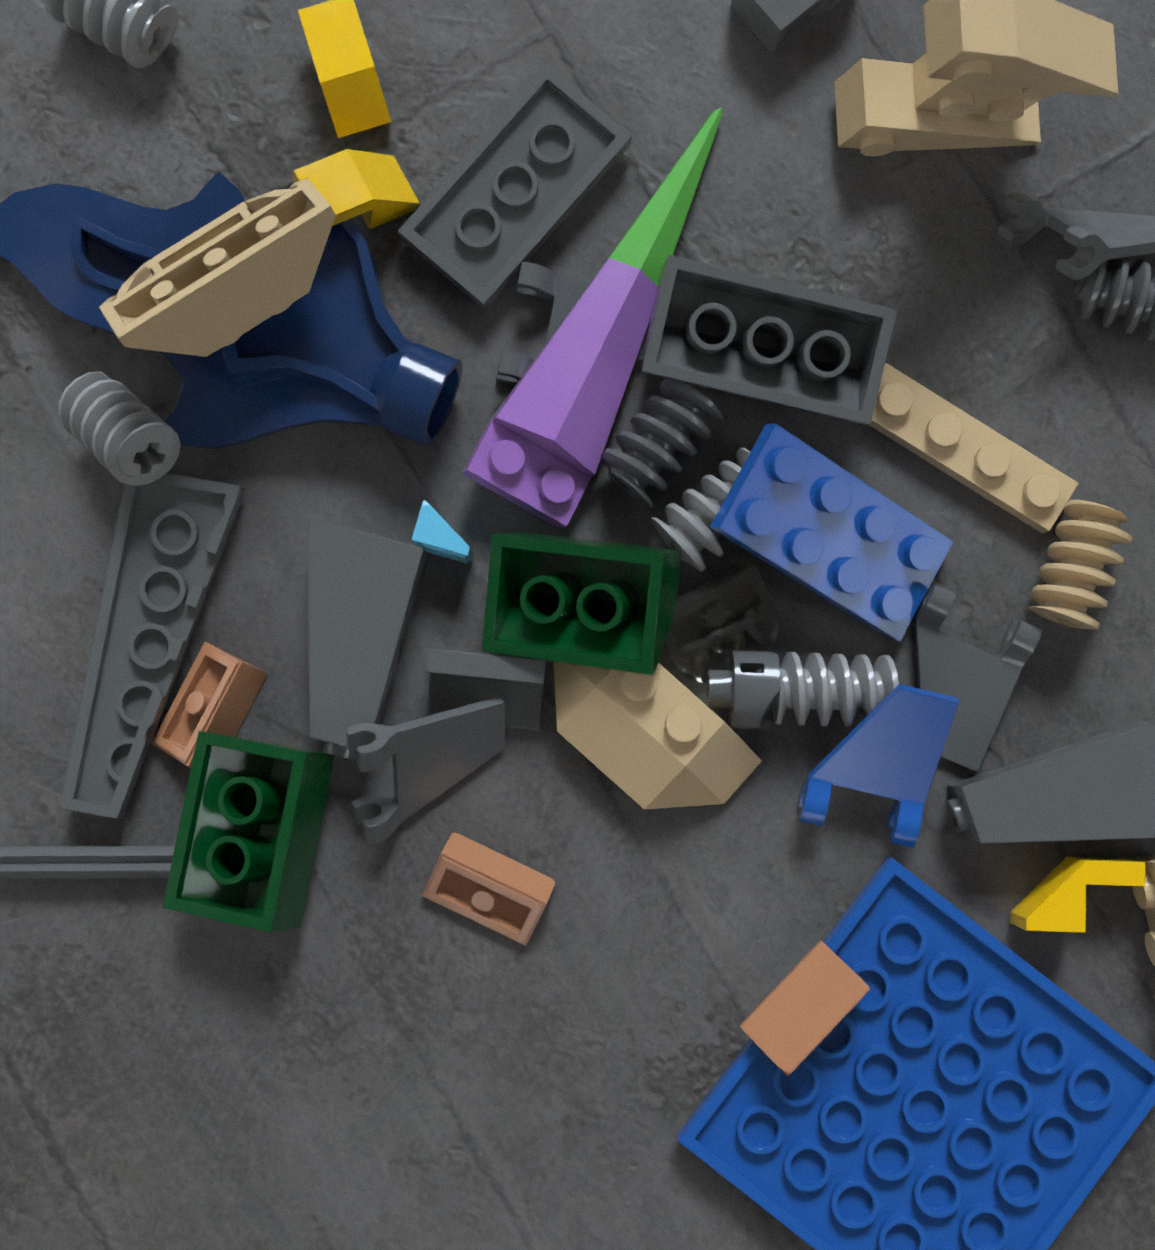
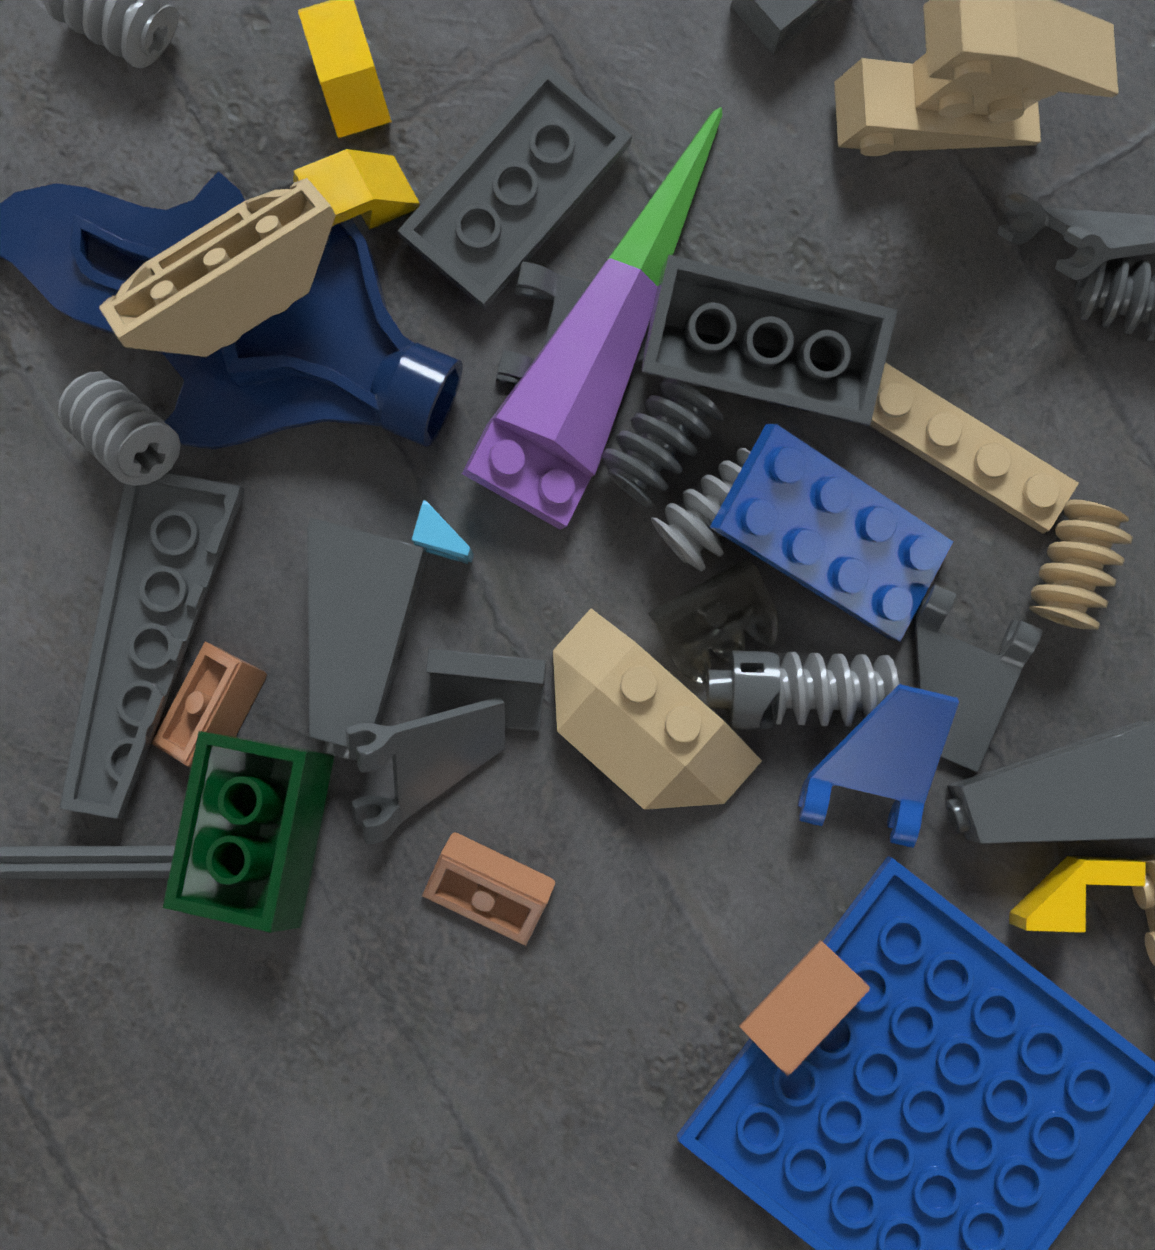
(580, 600): dark green slope -> none

